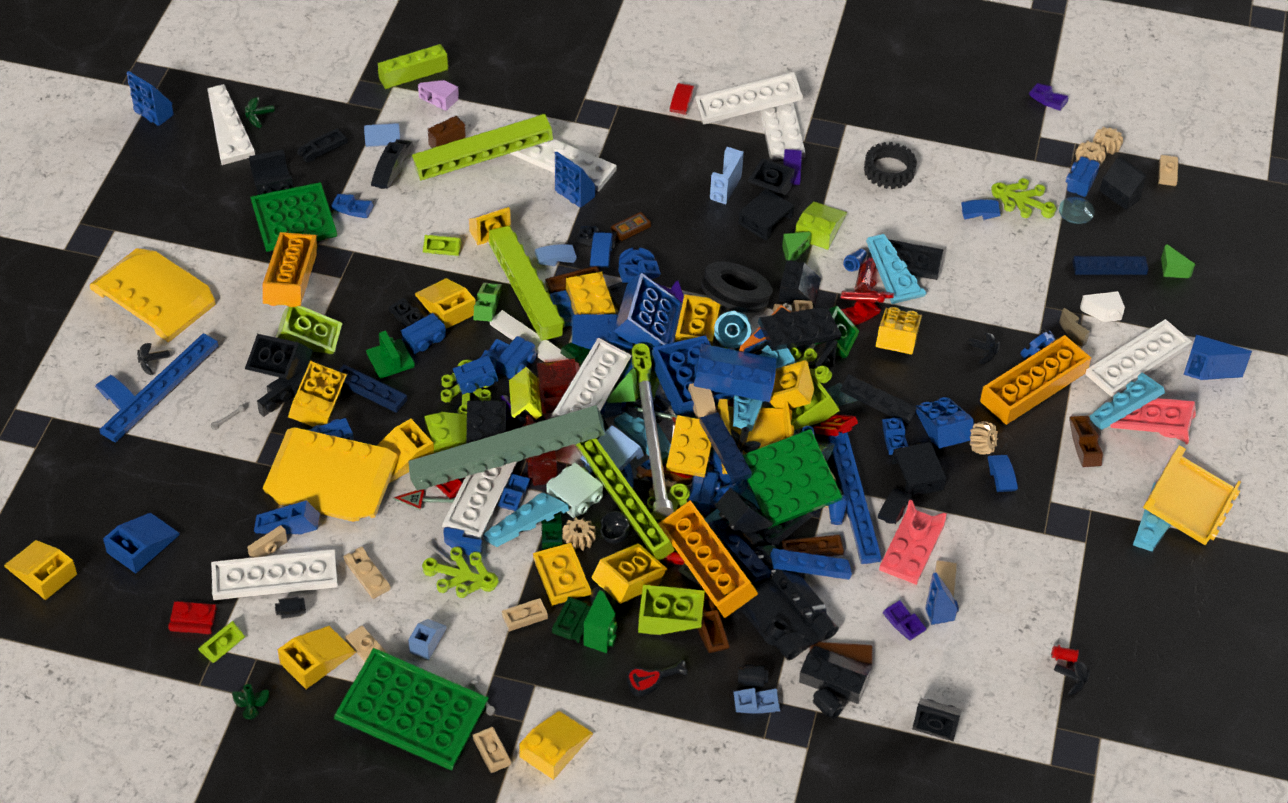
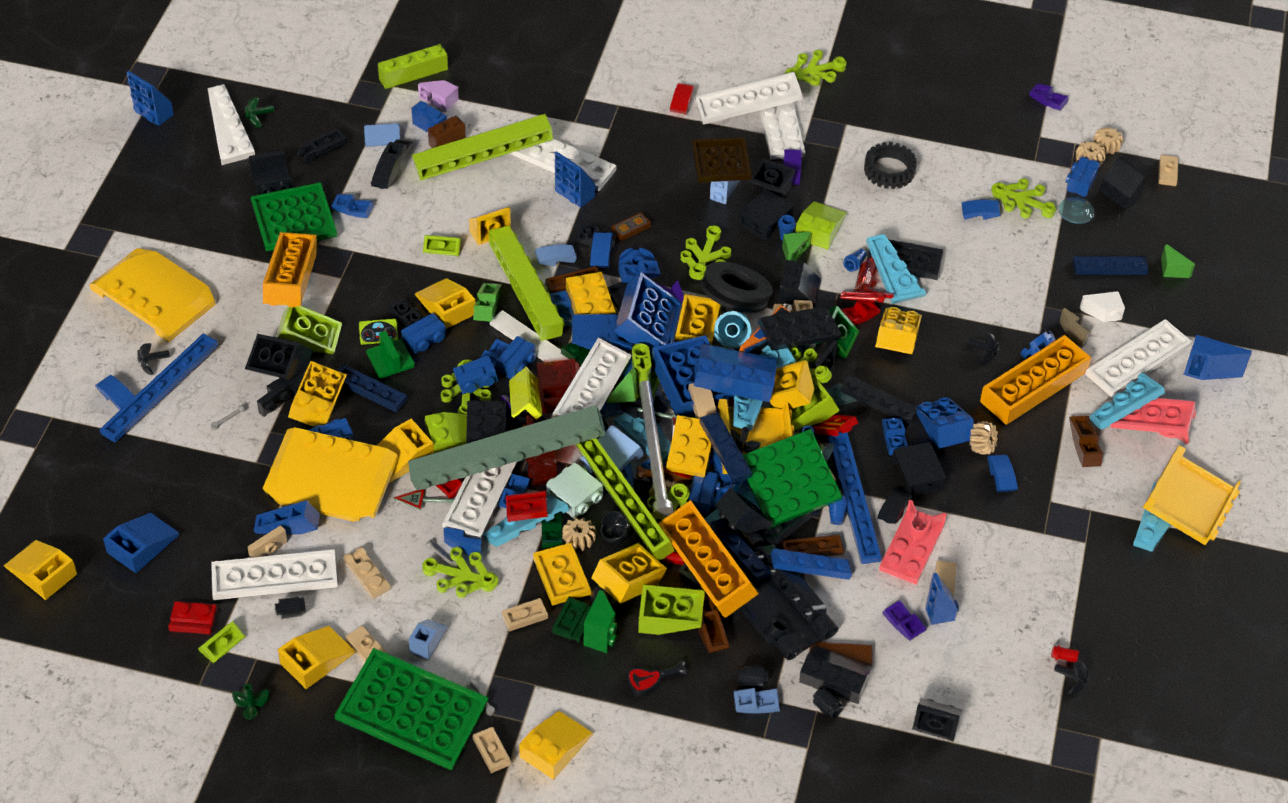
(370, 330): none -> slope
(426, 116): none -> blue brick
(526, 506): none -> red plate
(698, 269): none -> lime plant
(721, 159): none -> dark brown plate
(786, 225): none -> blue cone
(837, 65): none -> lime plant

